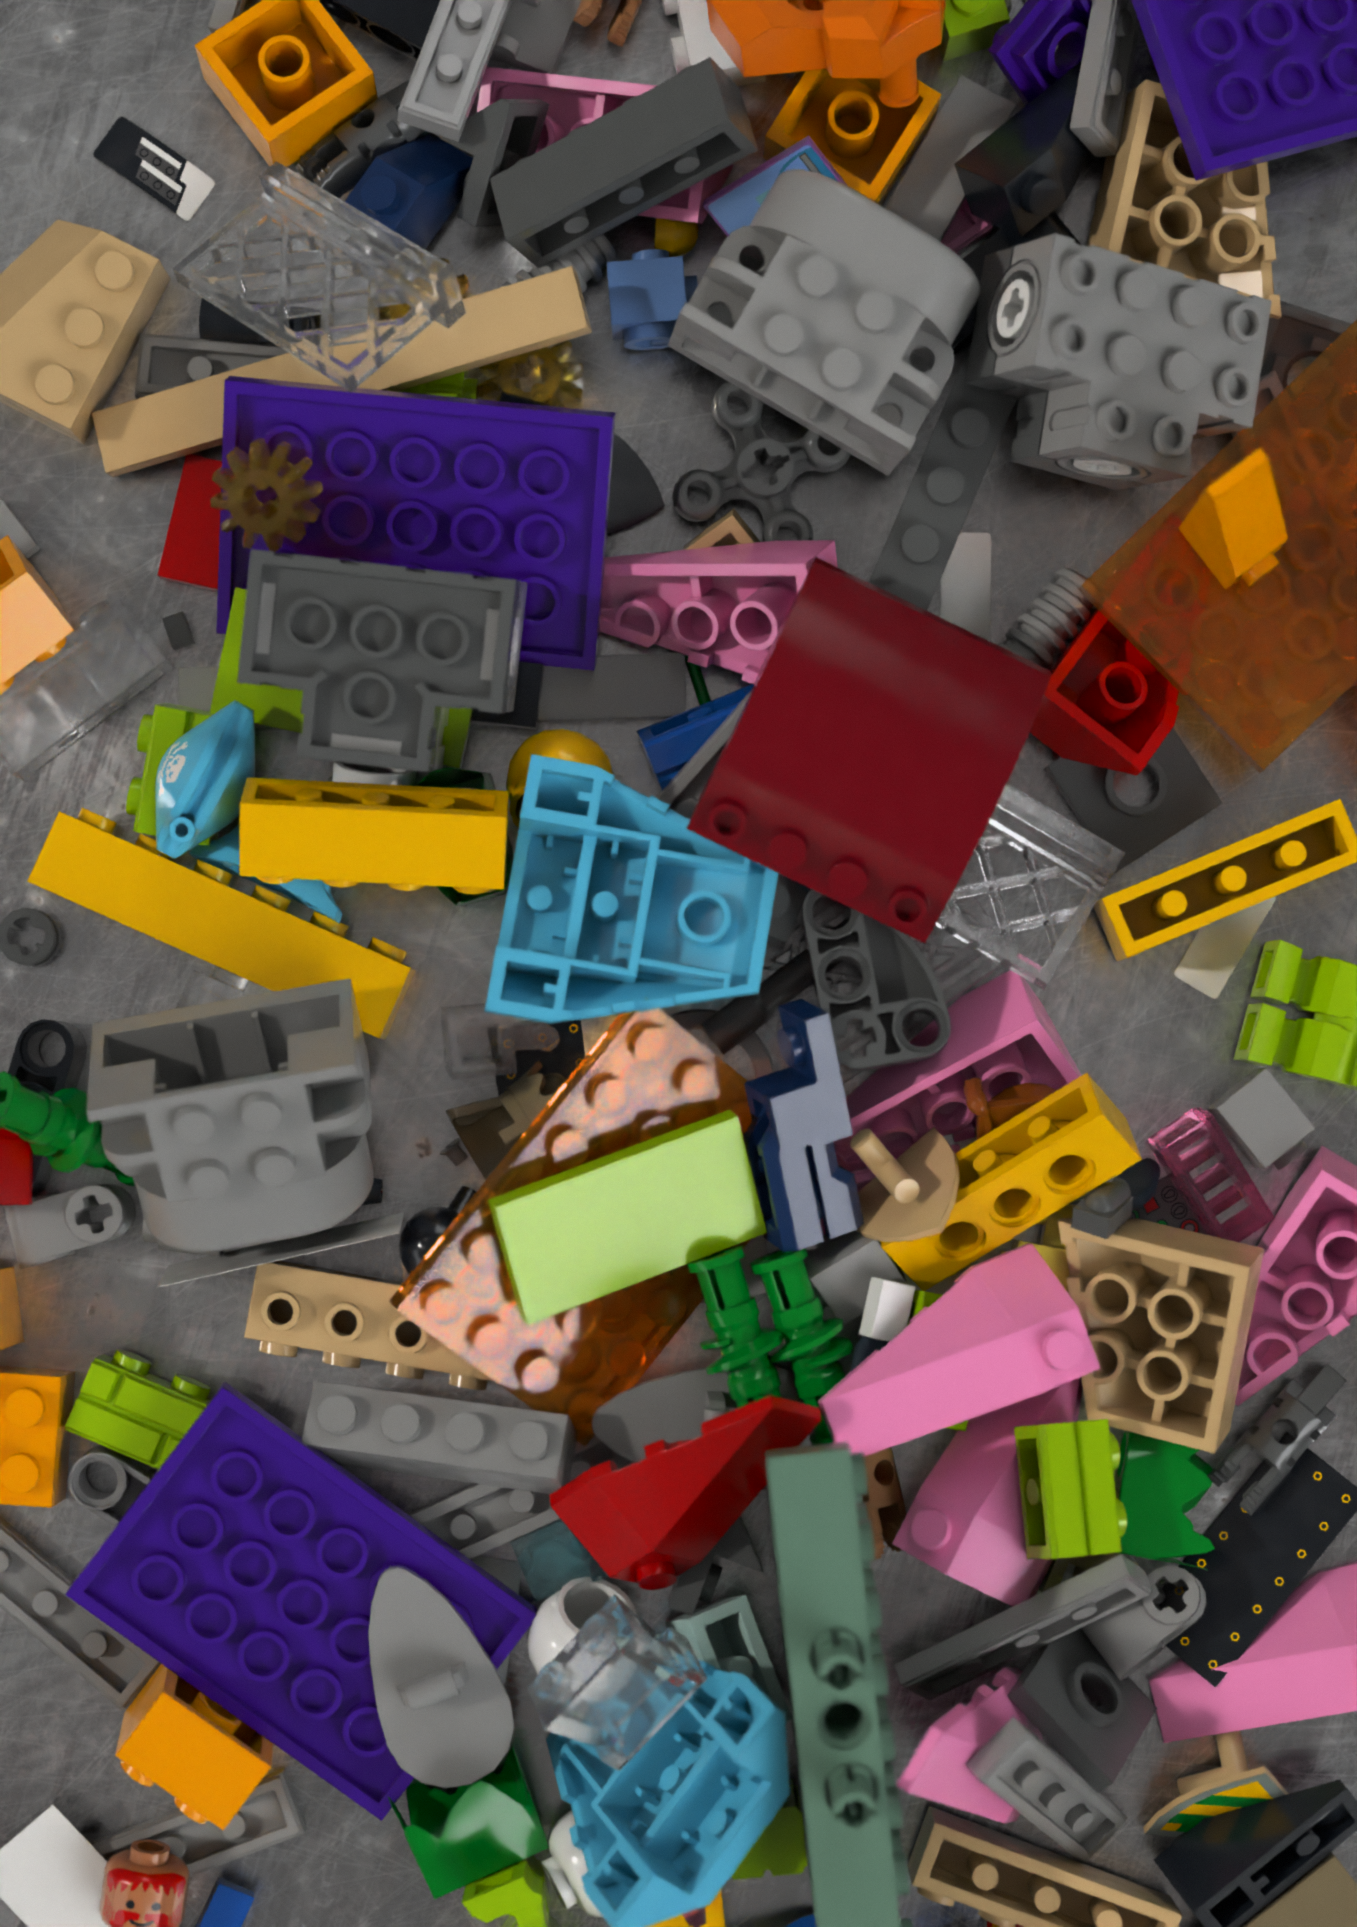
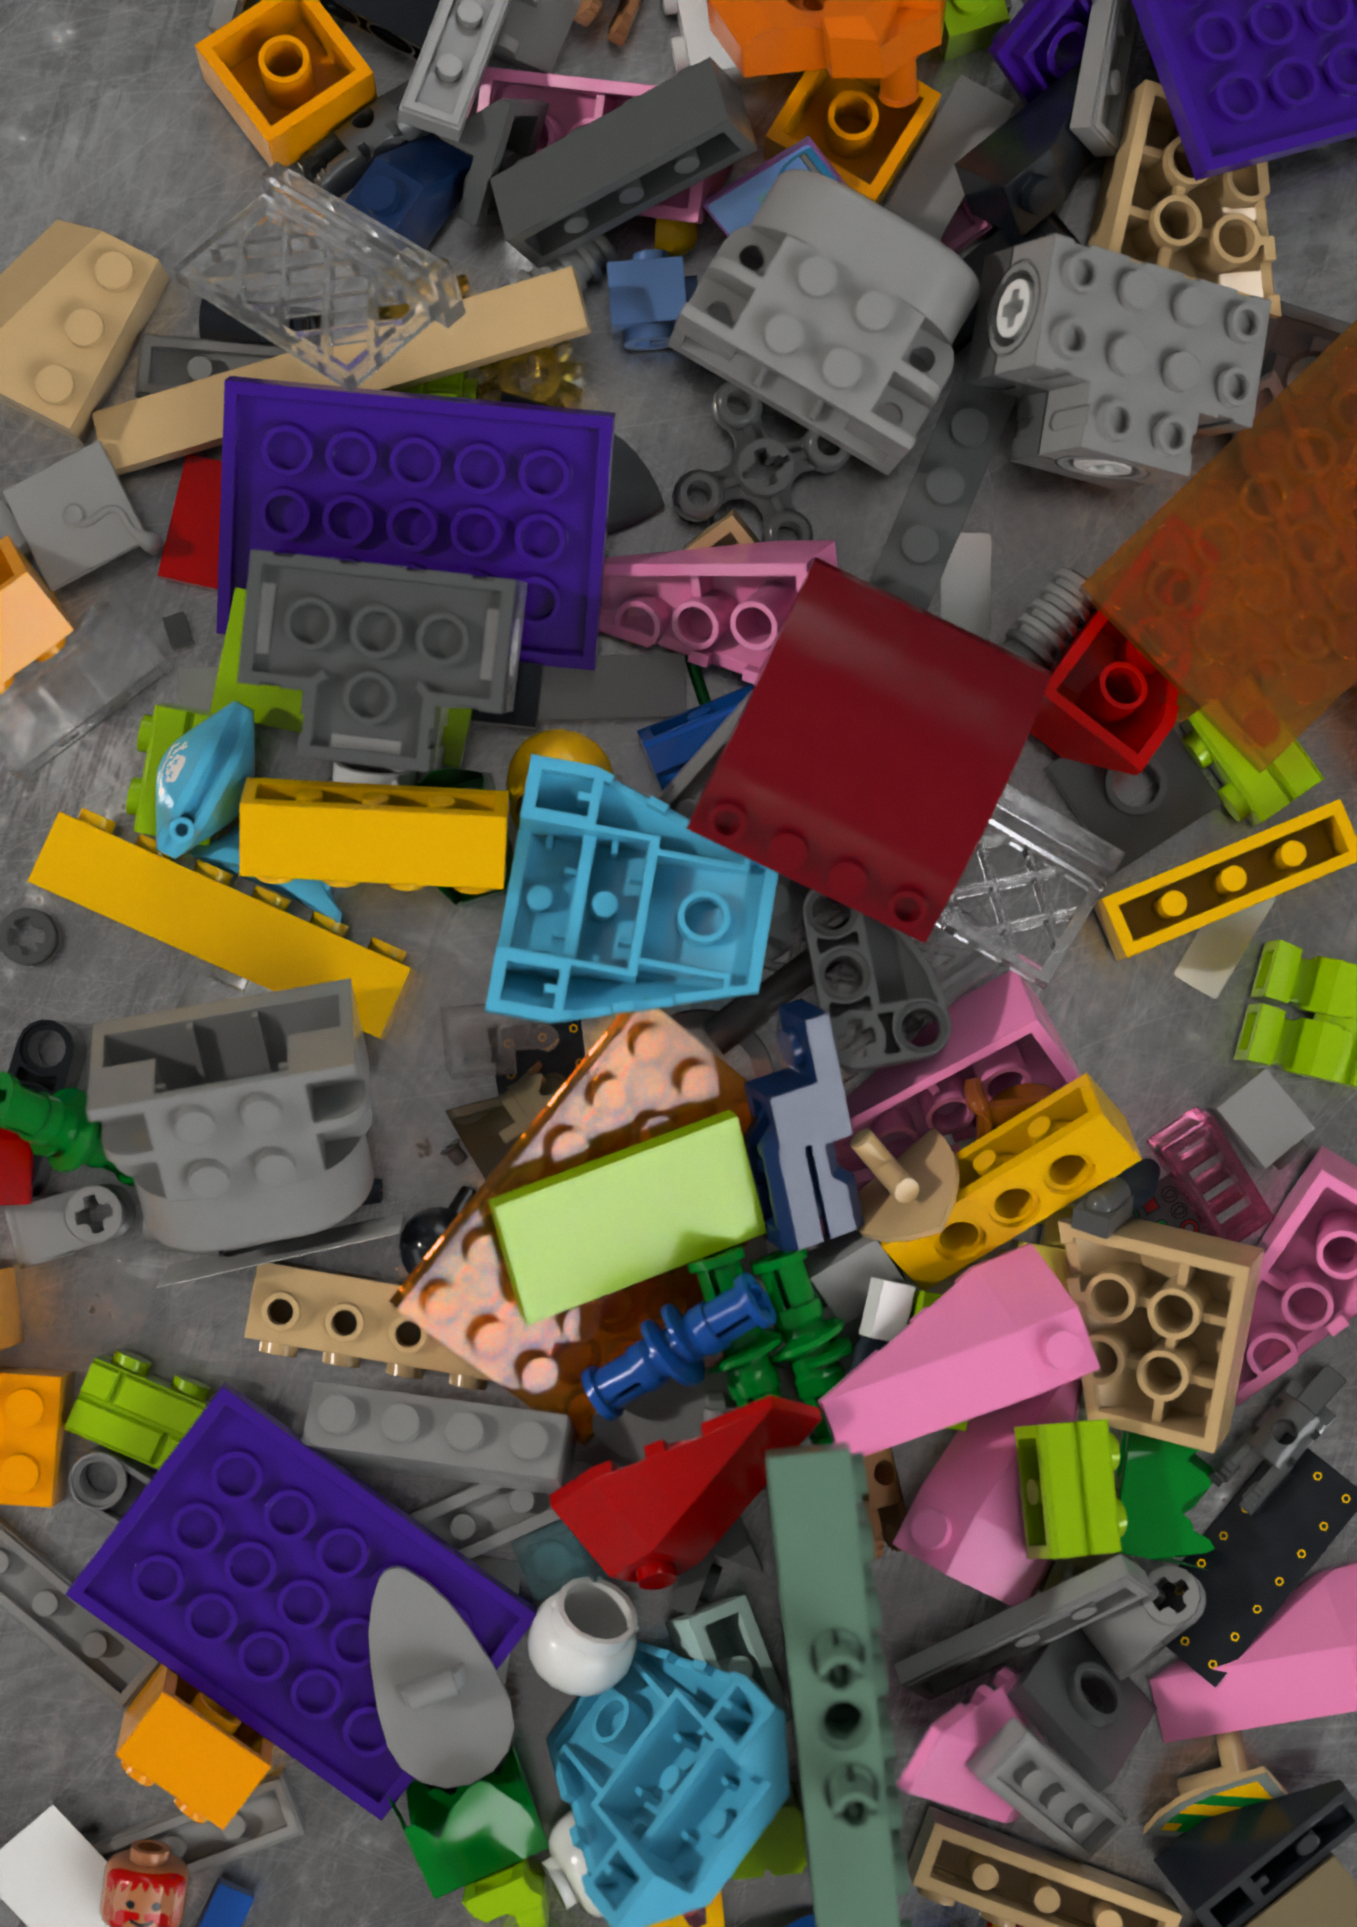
(78, 516): none -> light grey hat
(154, 168): sticker -> none
(259, 471): clear yellow gear -> none
(616, 1683): clear hips -> none
(679, 1348): none -> blue piece
(1238, 523): light orange slope -> none
(1244, 789): none -> lime brick

